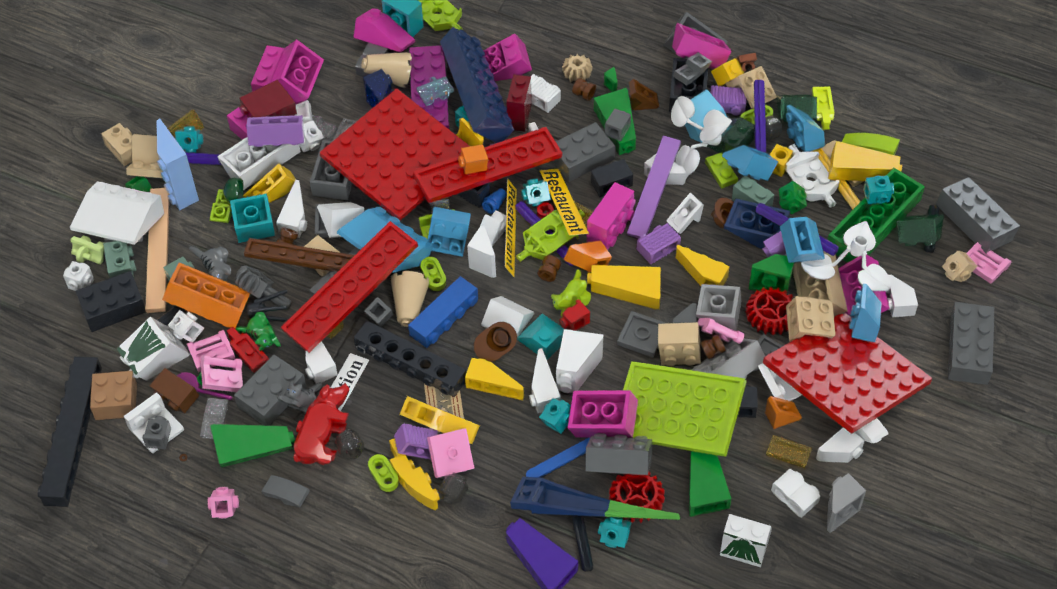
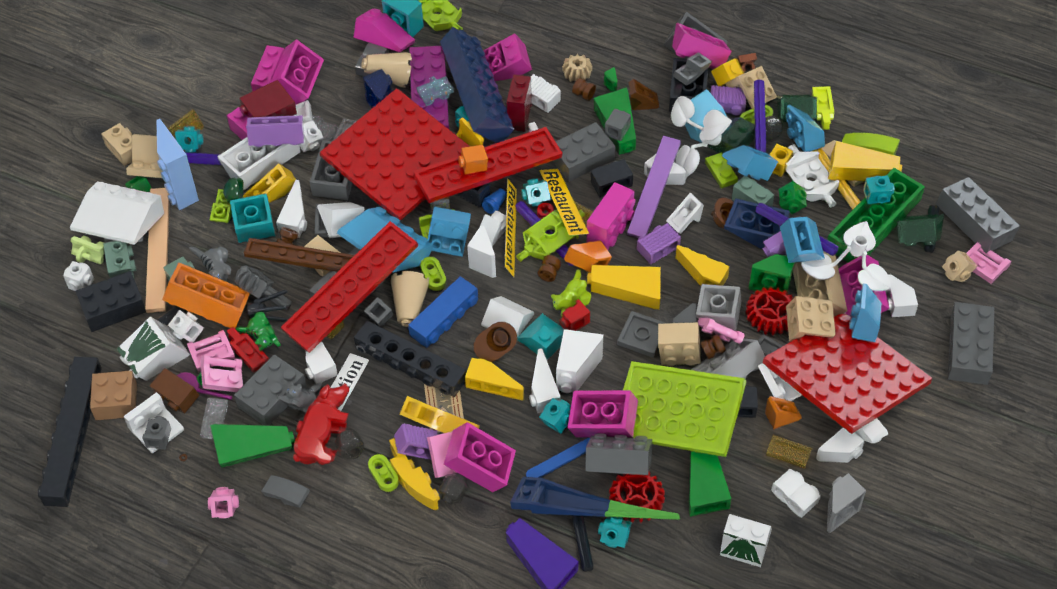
(479, 457): none -> dark pink brick

